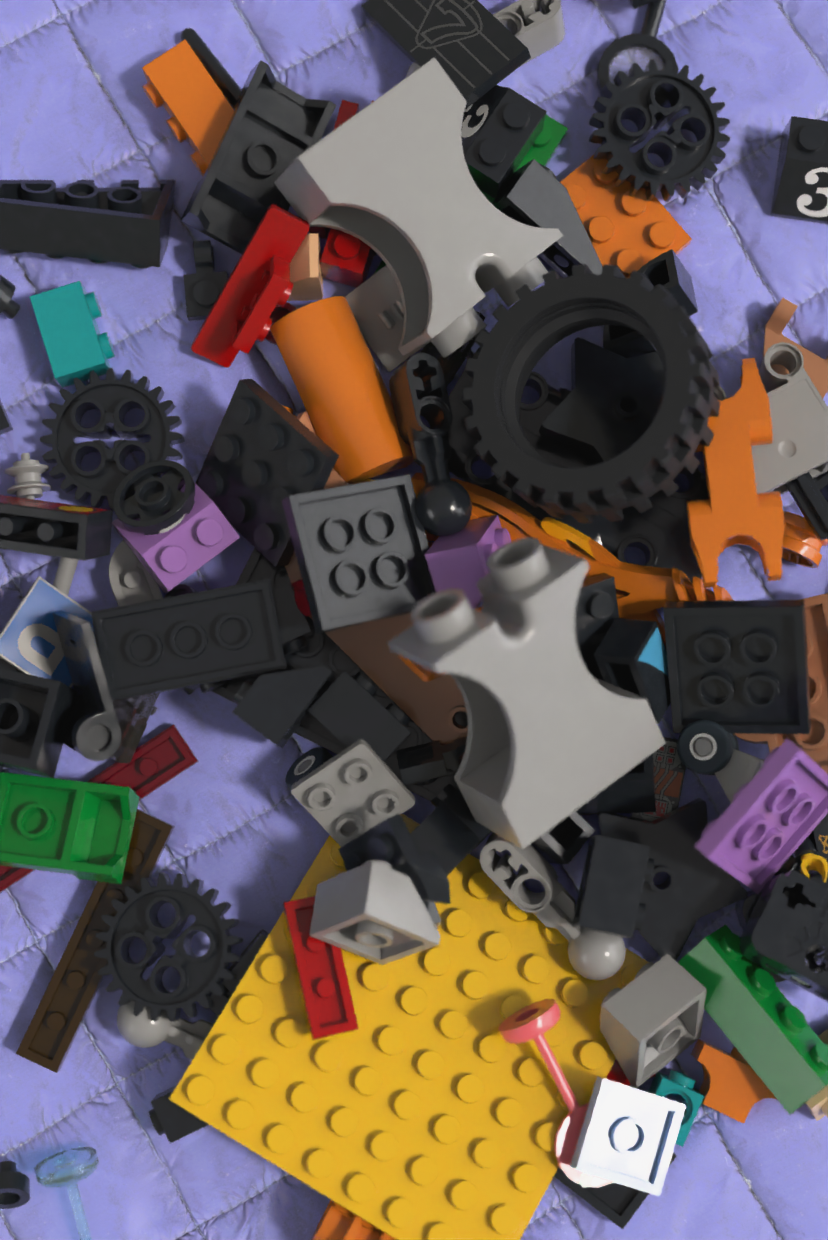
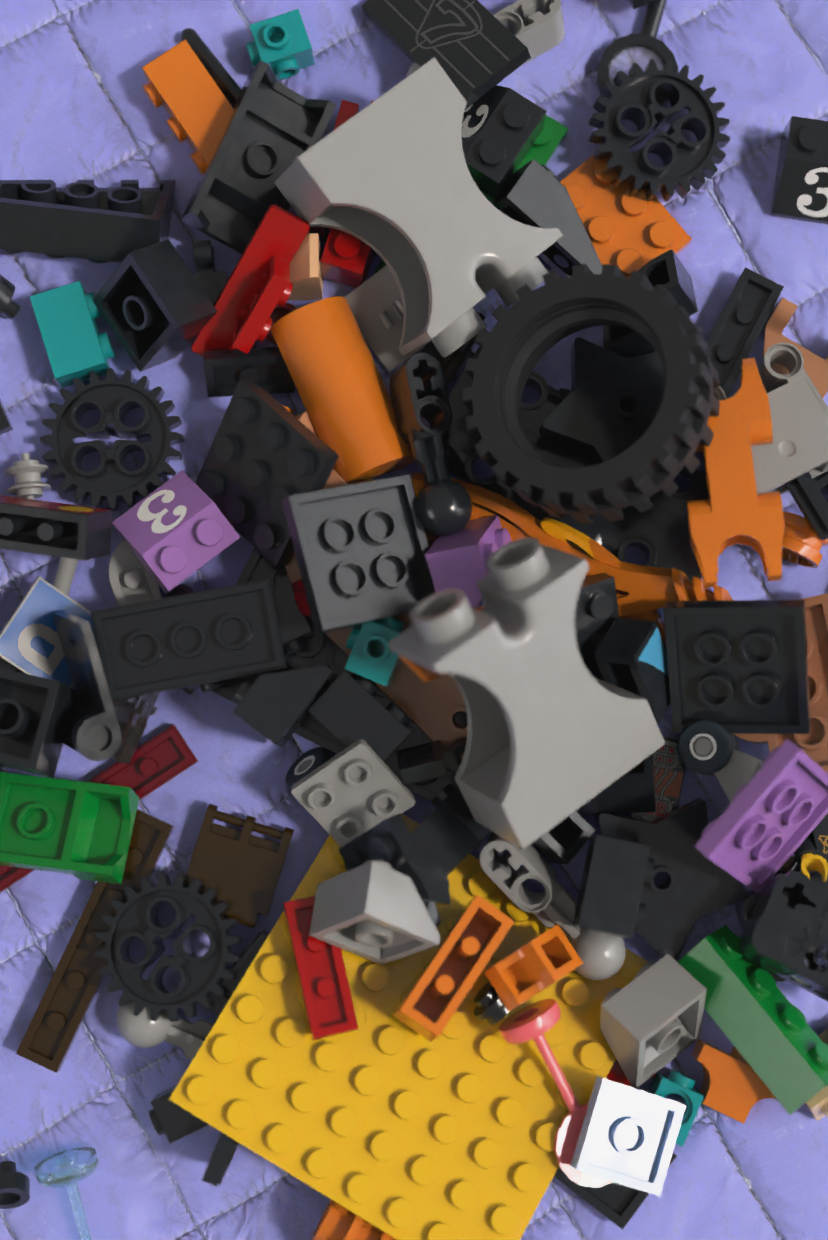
(154, 305): none -> black brick
(156, 499): black wheel -> none
(220, 1160): none -> black tile
(239, 863): none -> dark brown plate
(262, 365): none -> black plate
(281, 44): none -> teal brick
(370, 650): none -> teal brick
(453, 968): none -> orange brick
(489, 1005): none -> black plate
(533, 967): none -> orange brick
(741, 324): none -> black plate

